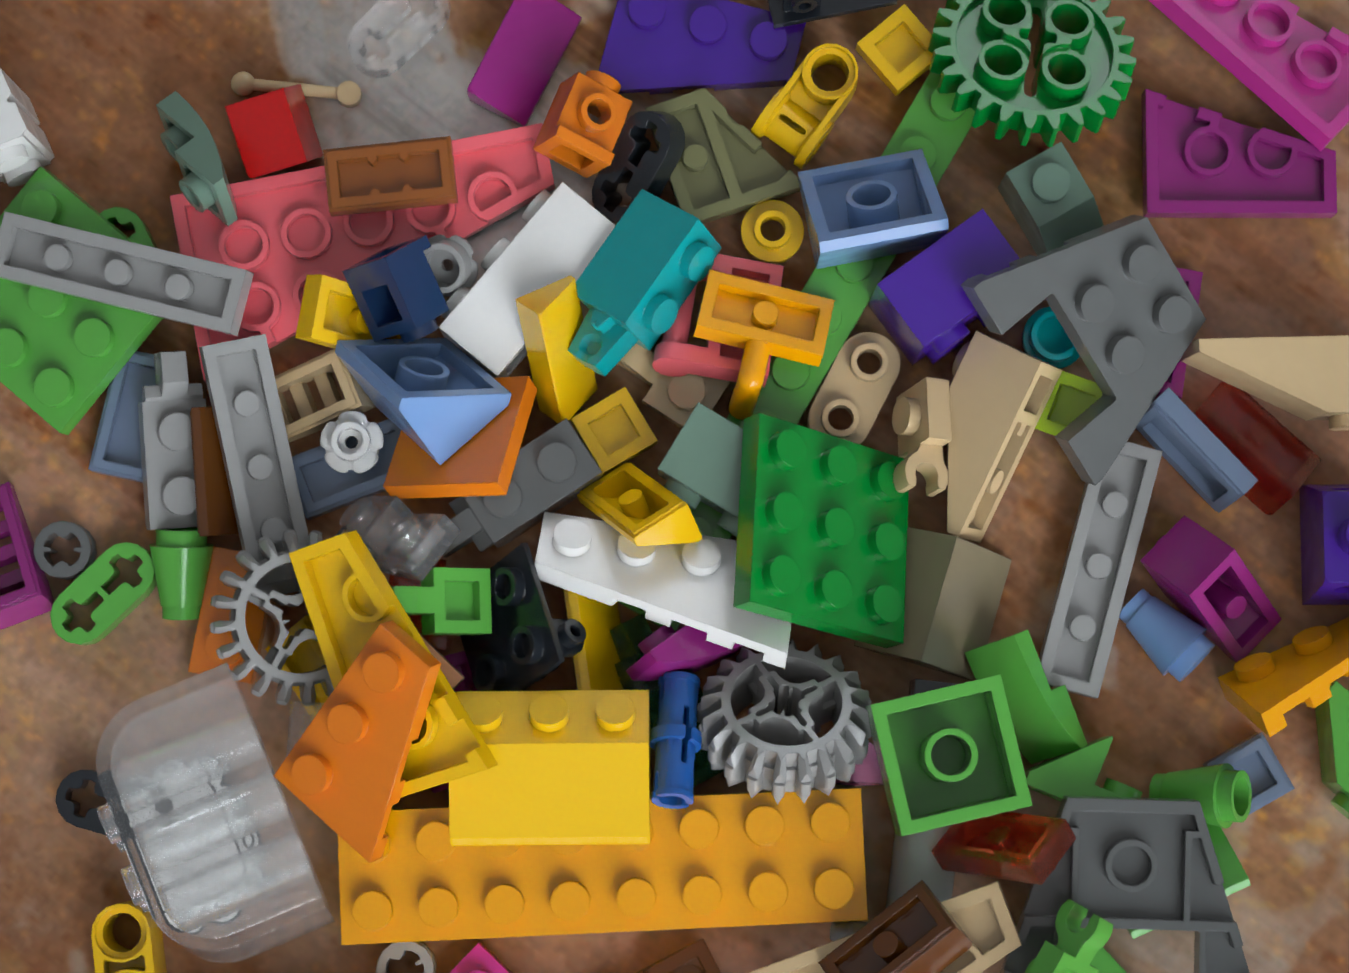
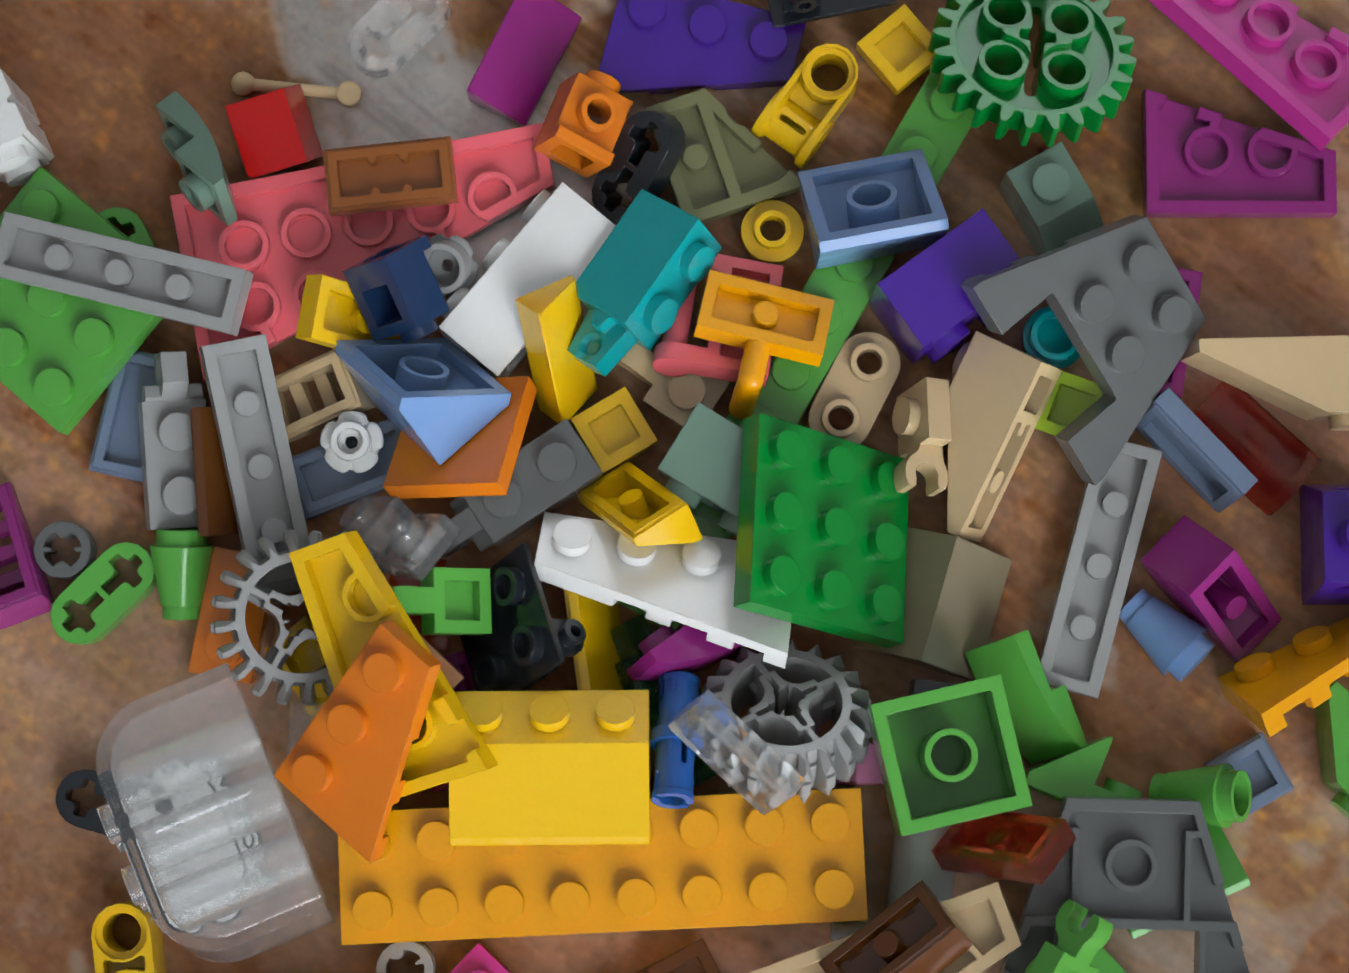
(716, 732): none -> clear tile

